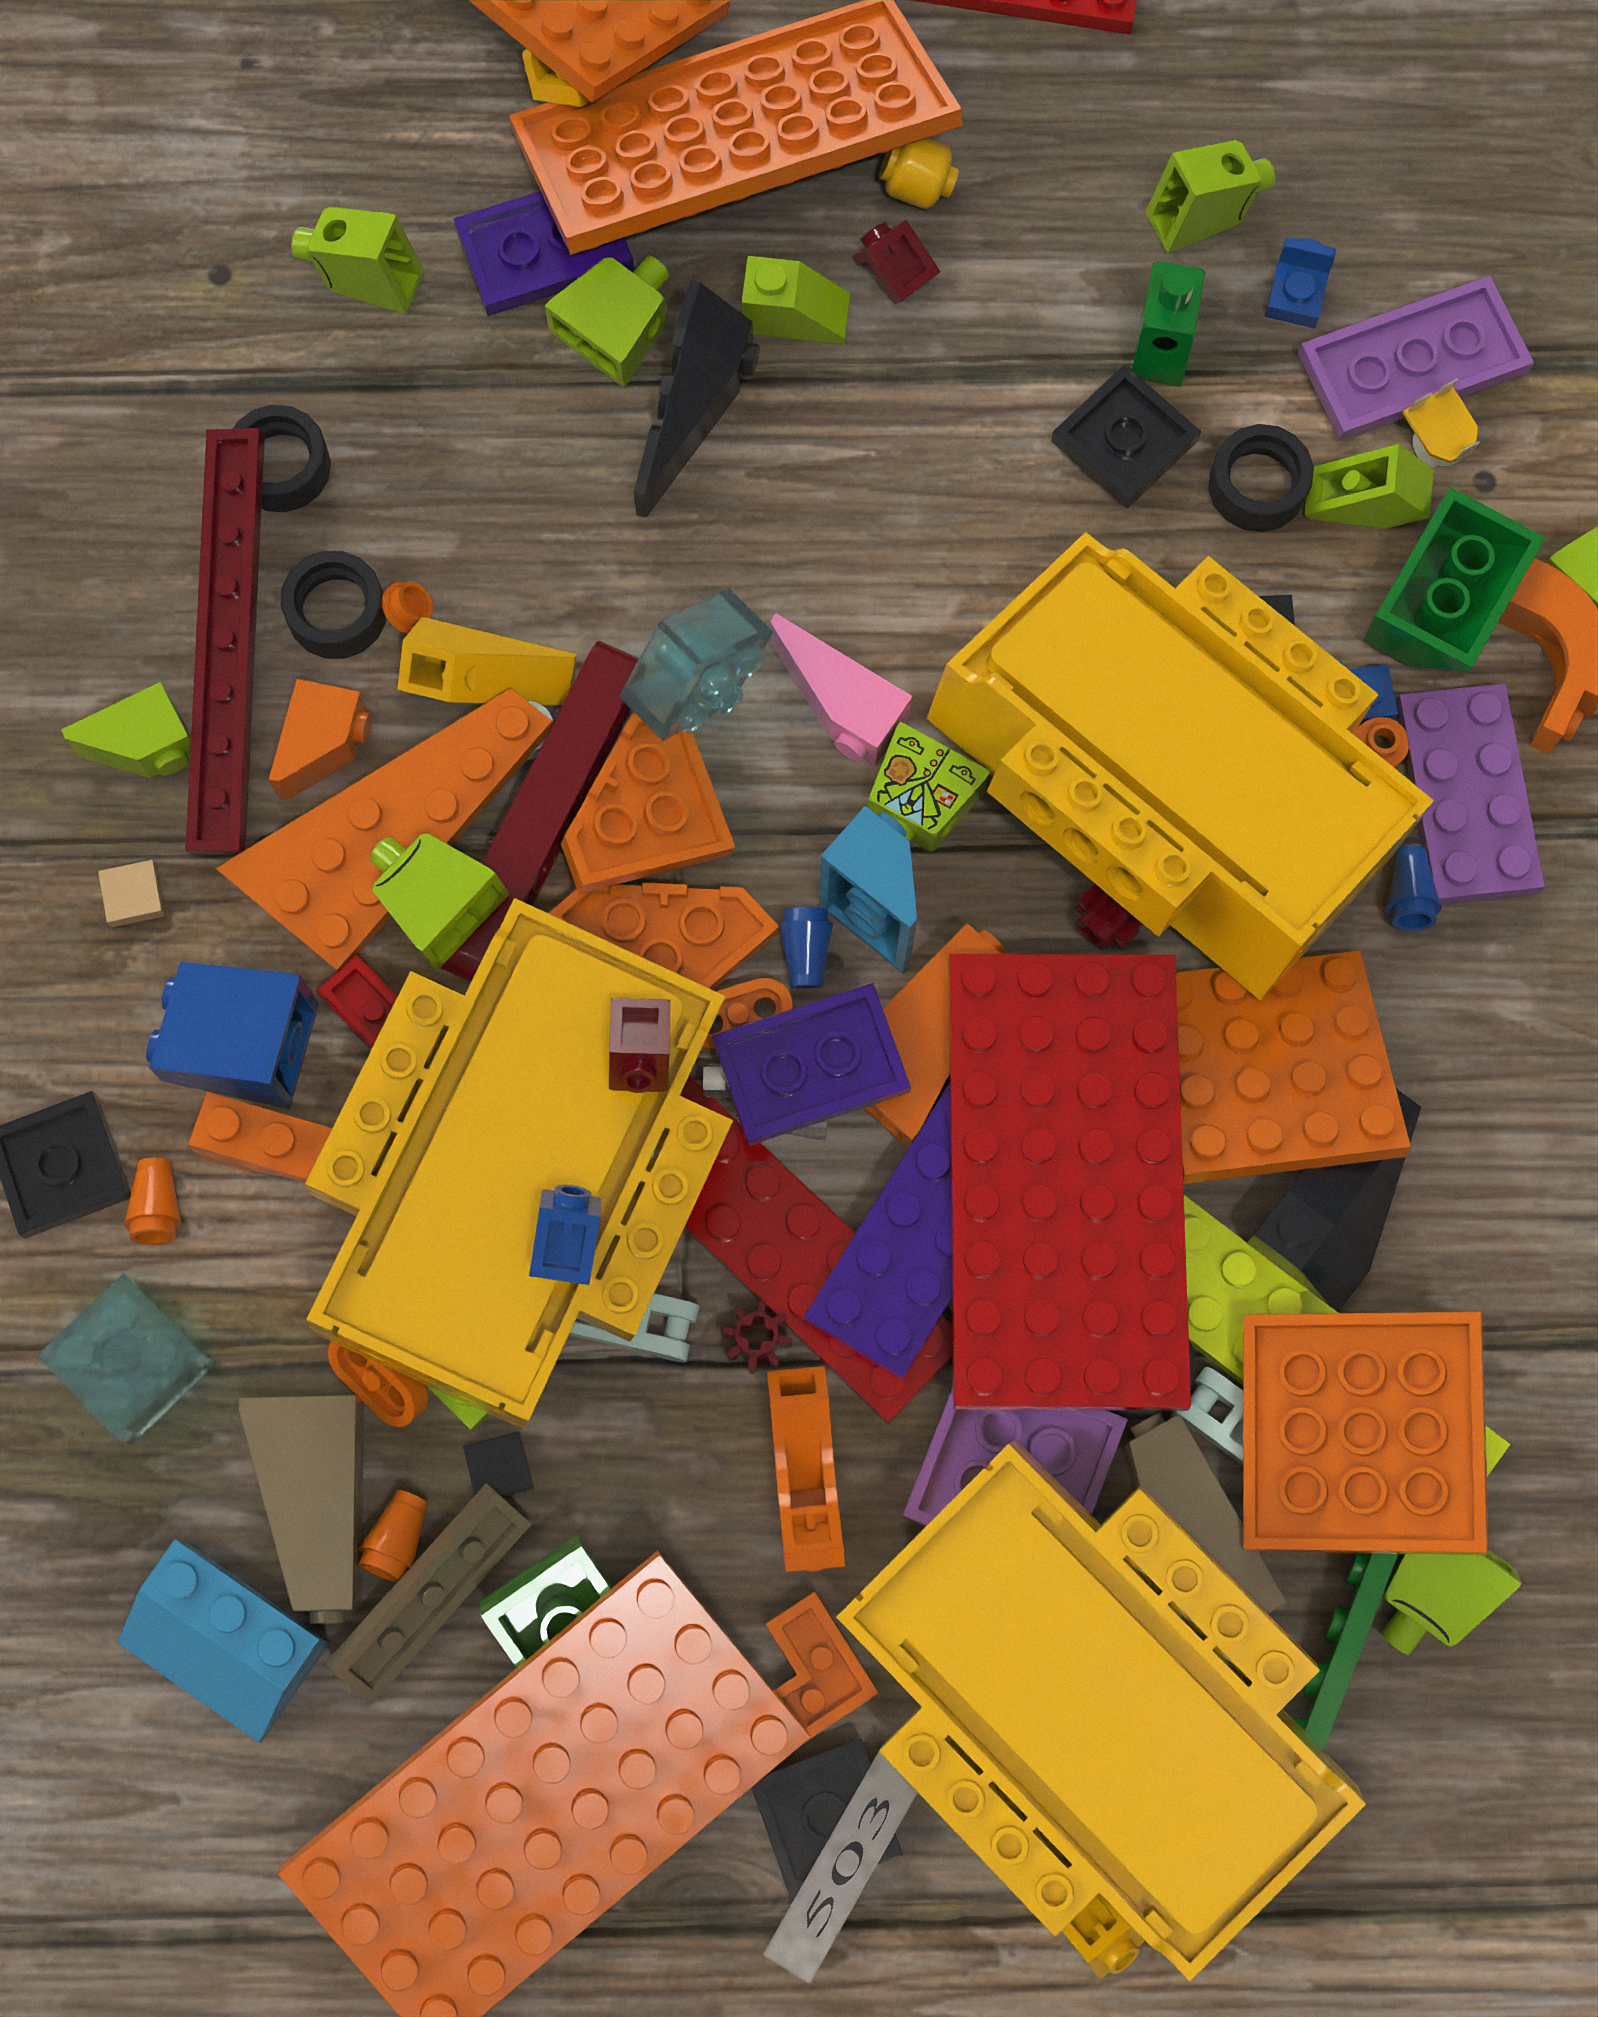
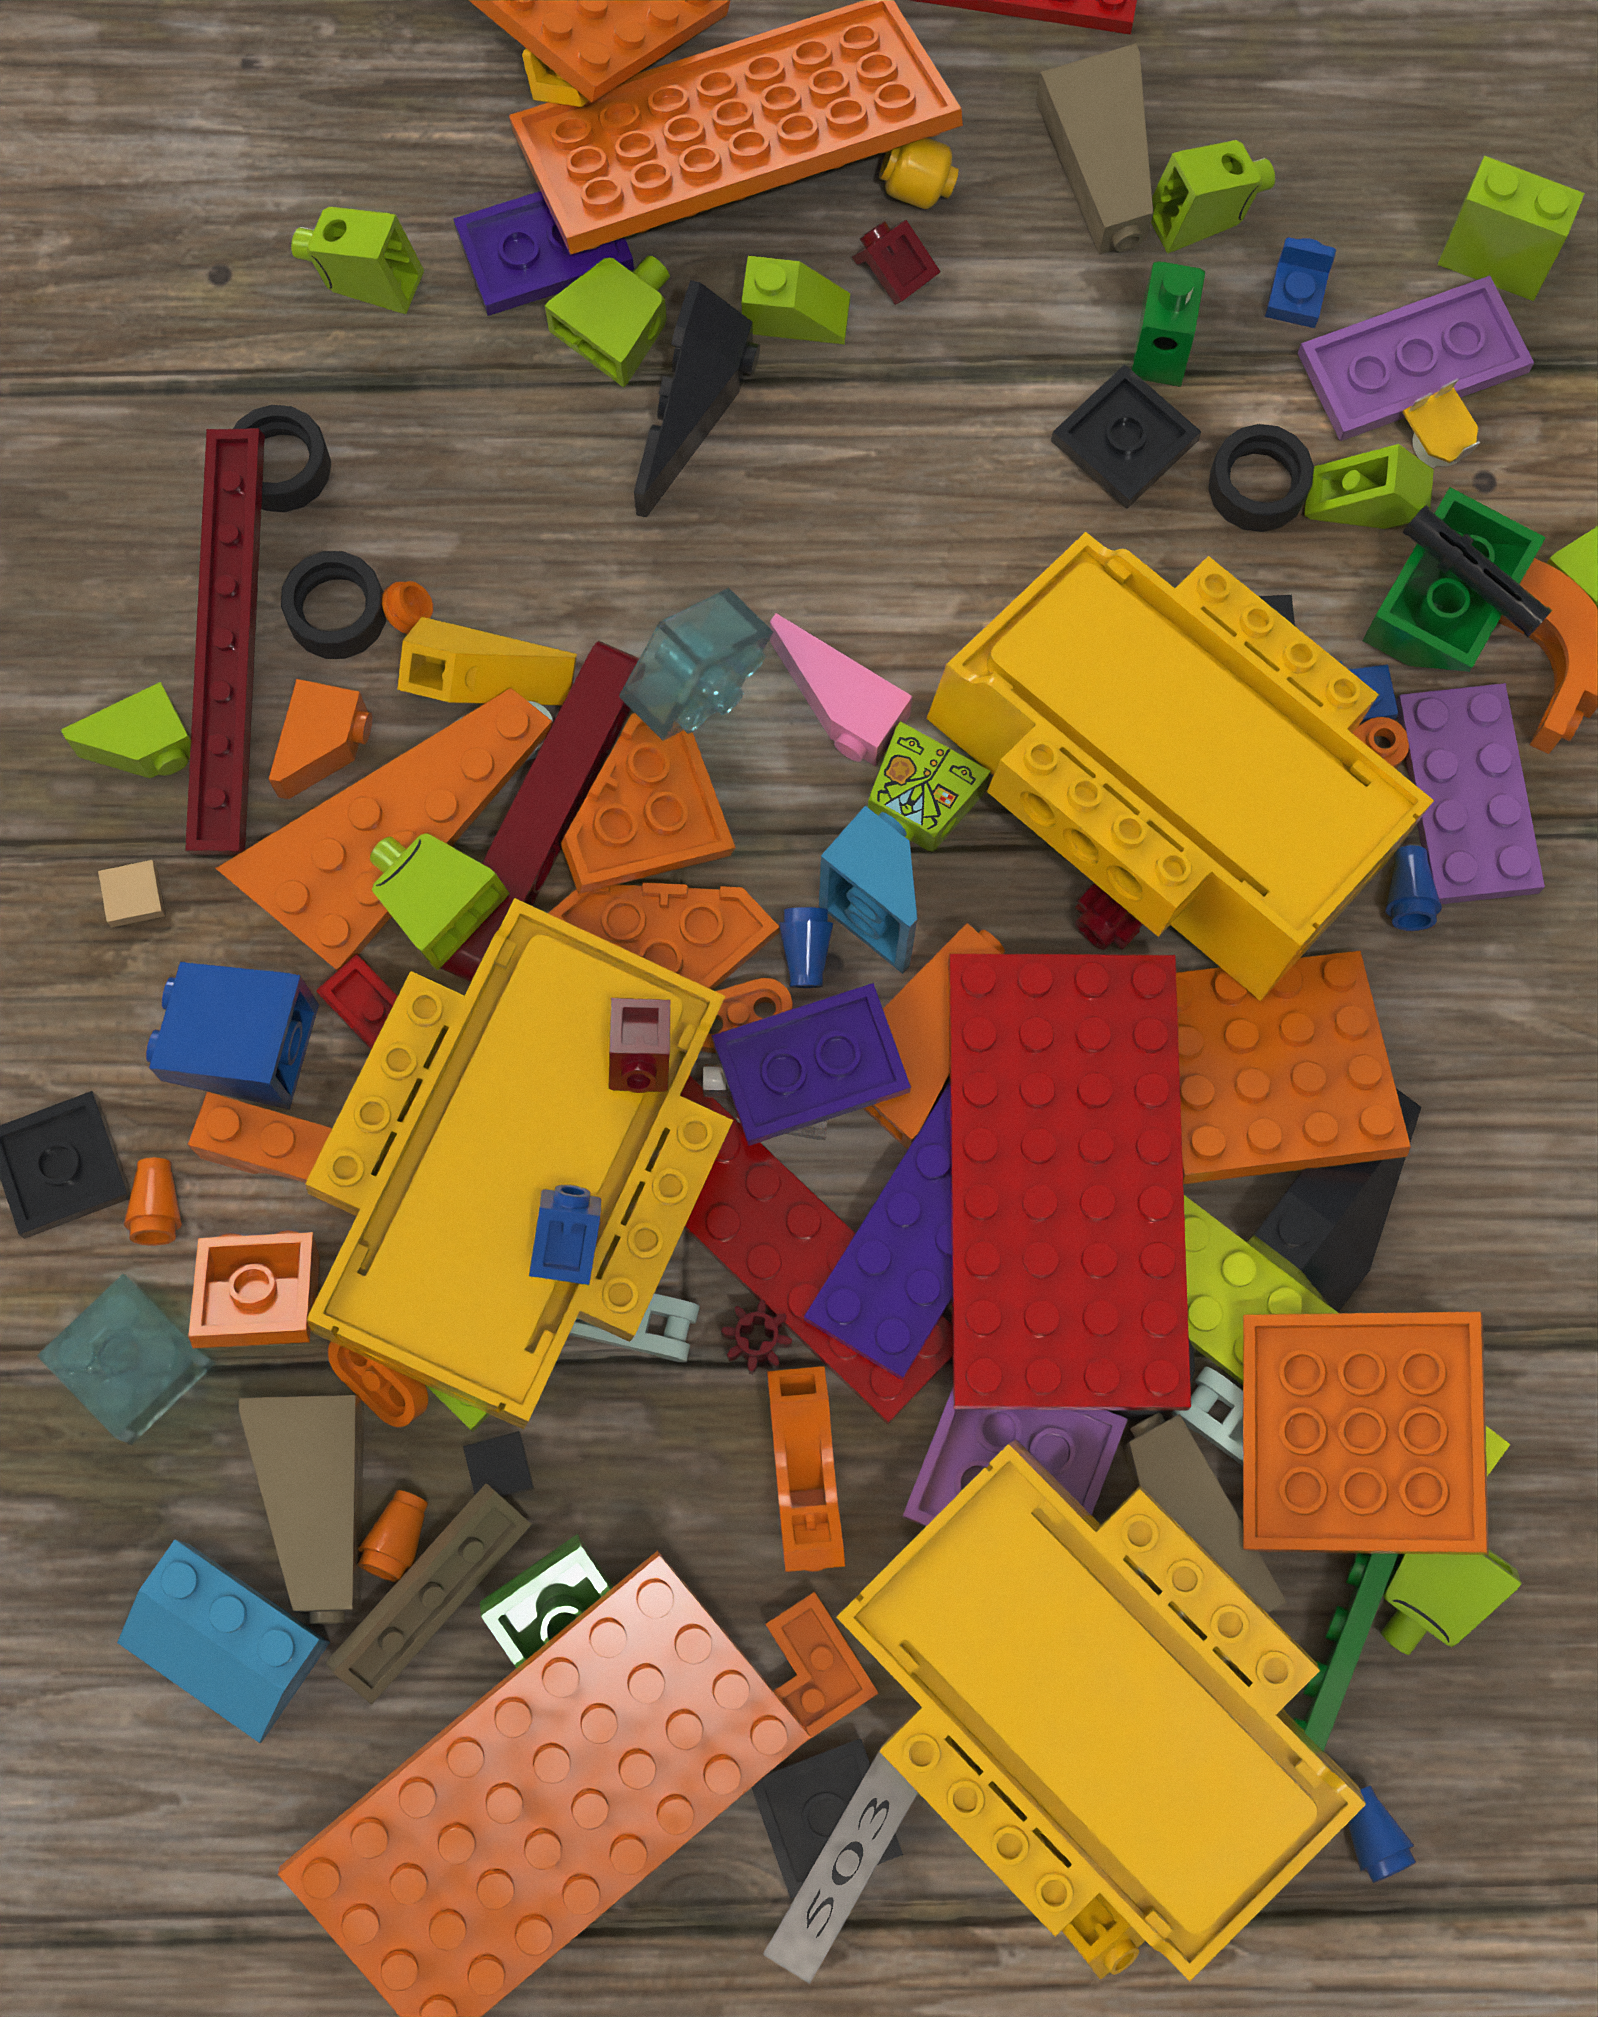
(253, 1289): none -> orange plate
(1101, 140): none -> dark tan slope
(1379, 1840): none -> blue cone
(1476, 570): none -> black pin
(1510, 227): none -> lime slope

